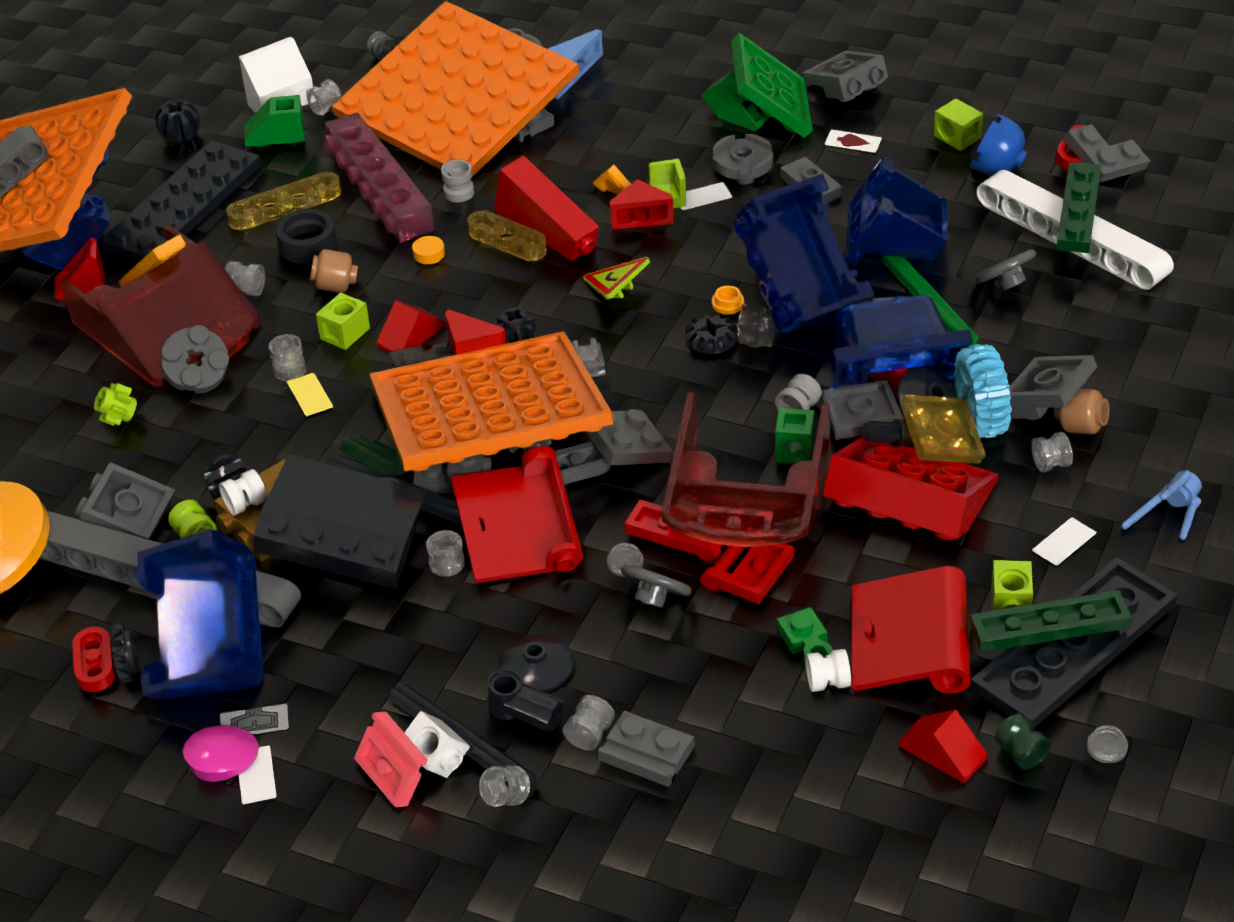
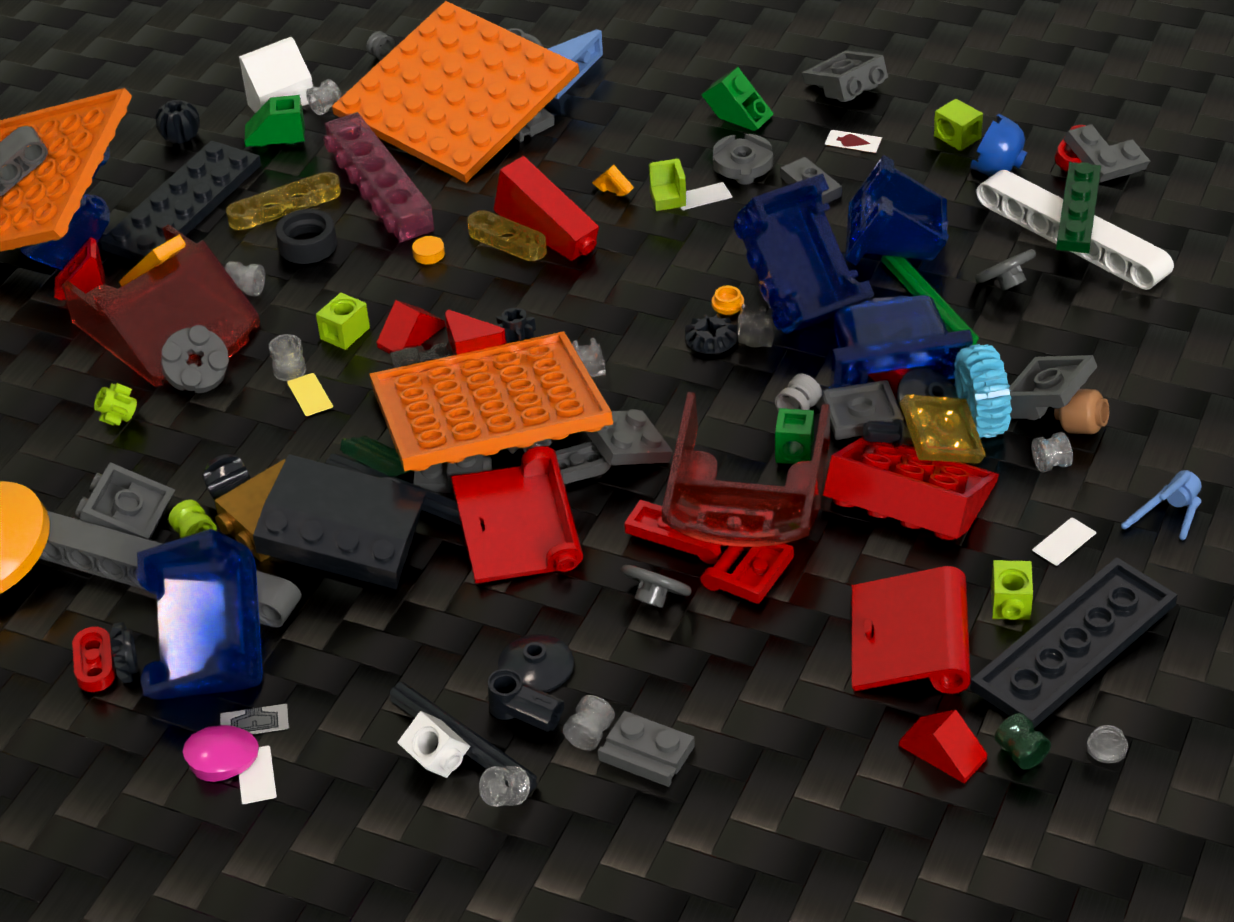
(243, 492): white wheel -> none
(333, 271): medium nougat head -> none
(390, 759): coral plate -> none
(445, 553): clear wheel -> none
(457, 180): light grey wheel -> none
(613, 279): lime piece -> none
(624, 554): clear plate -> none
(641, 207): red slope -> none
(771, 86): green plate -> none
(804, 633): green plate -> none
(831, 669): white wheel -> none
(1050, 621): dark green plate -> none

